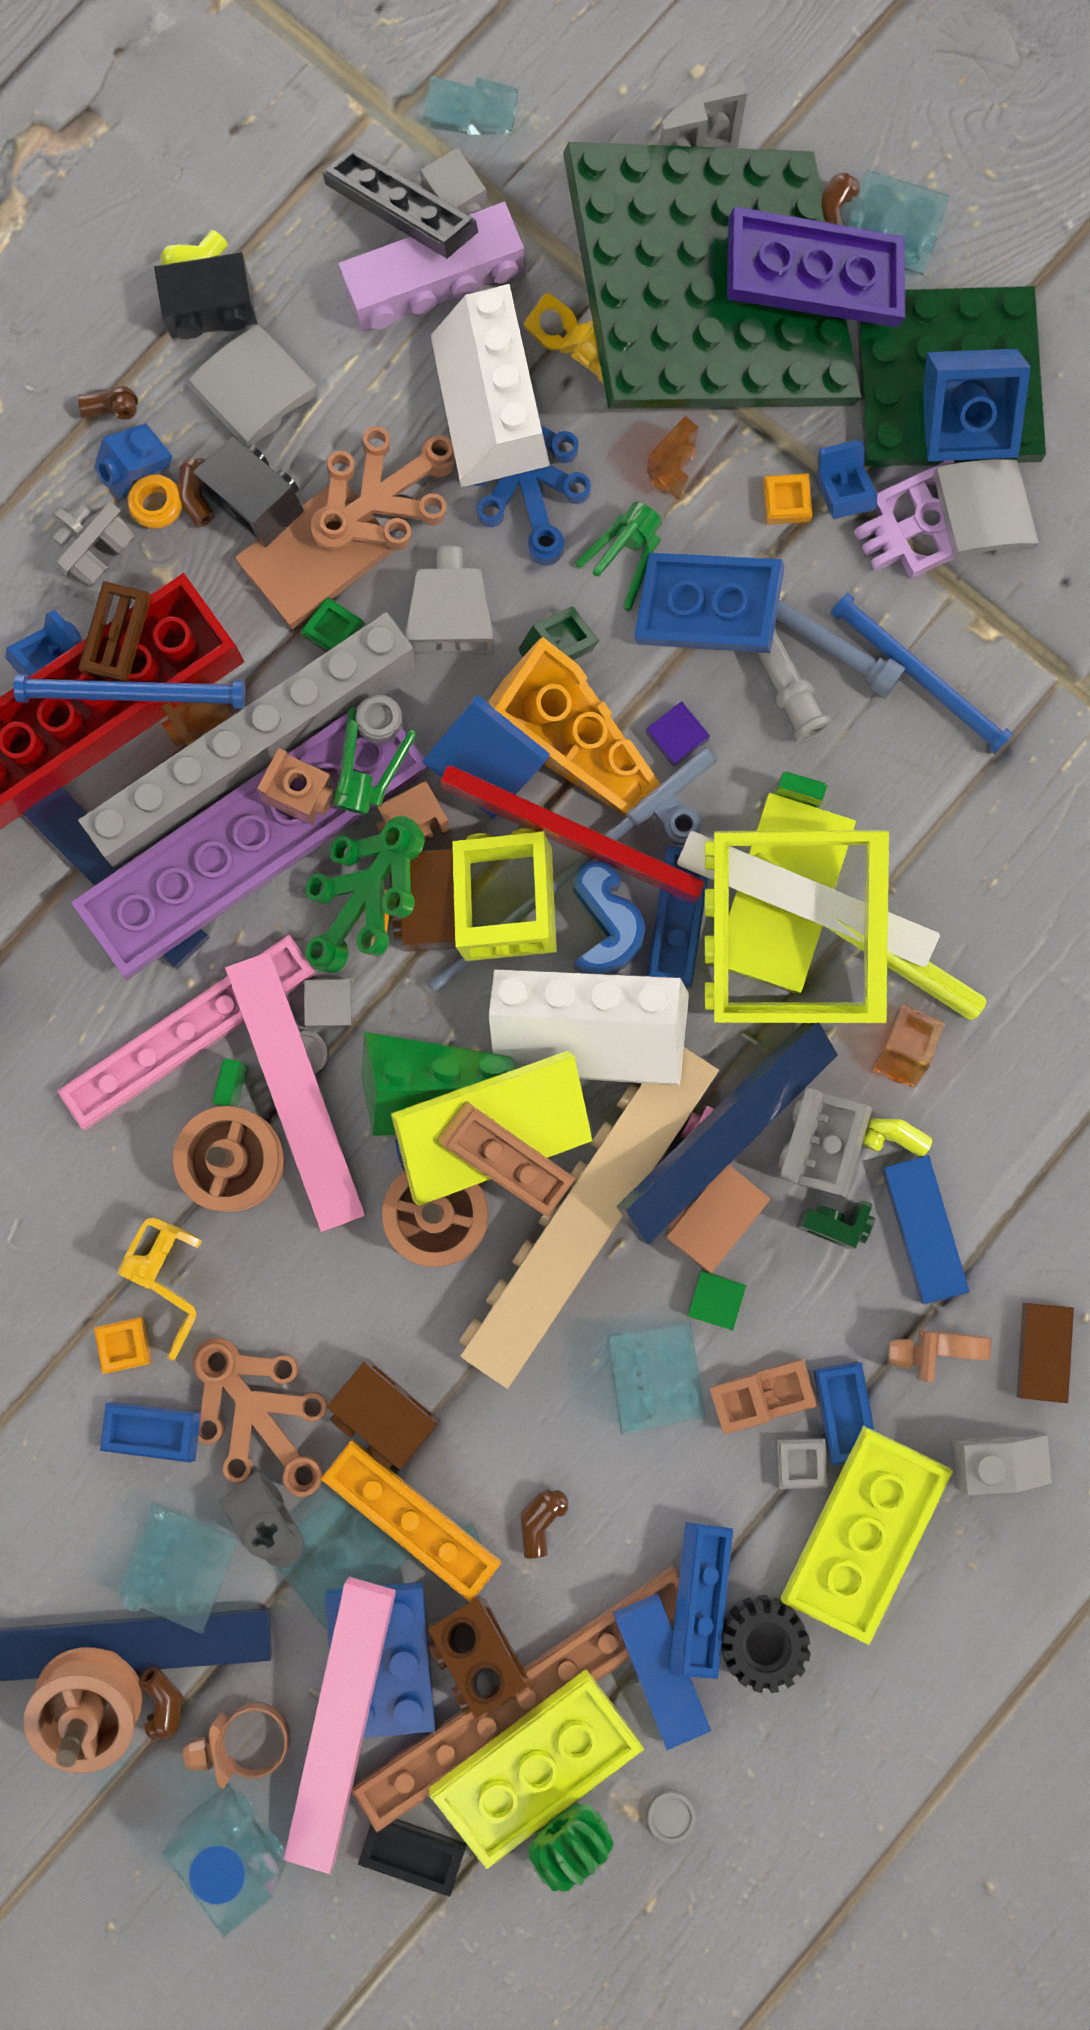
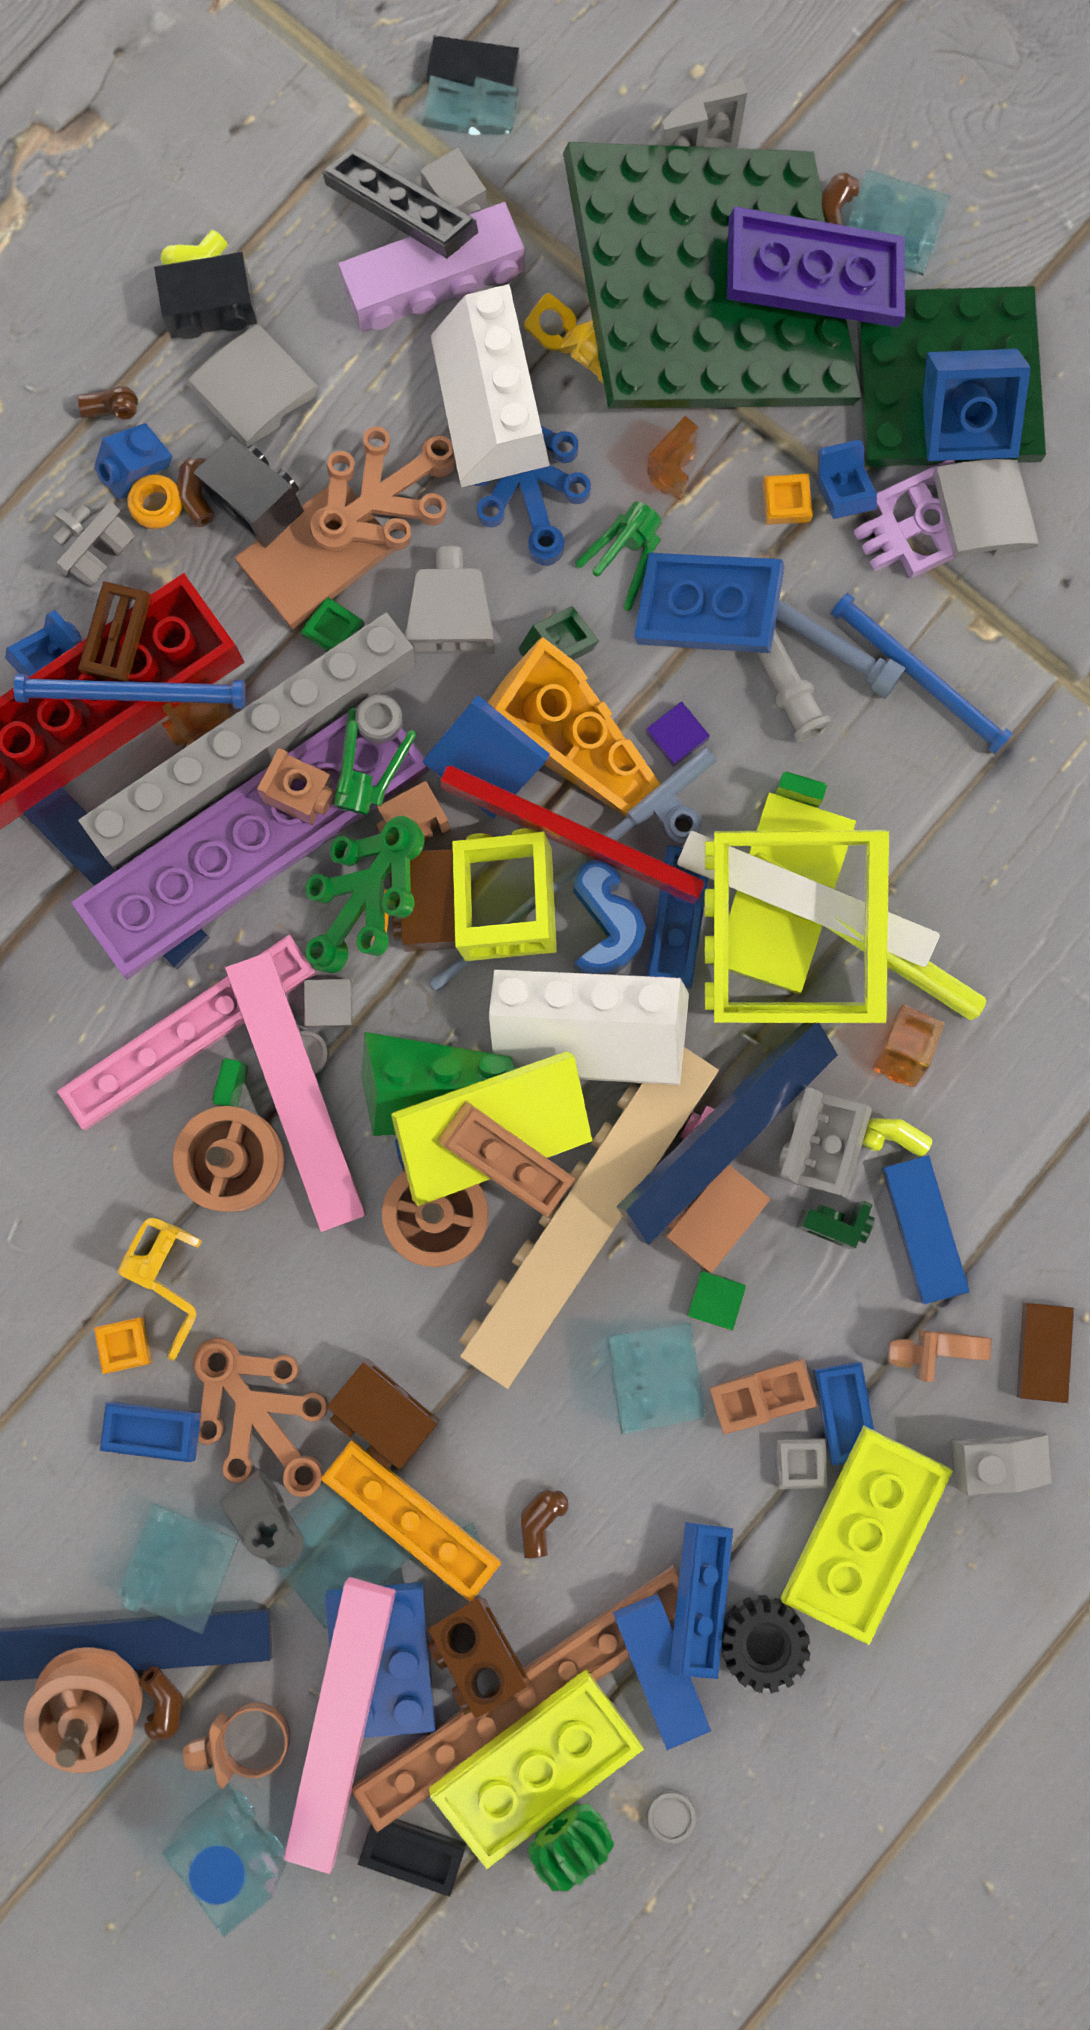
(465, 60): none -> black tile

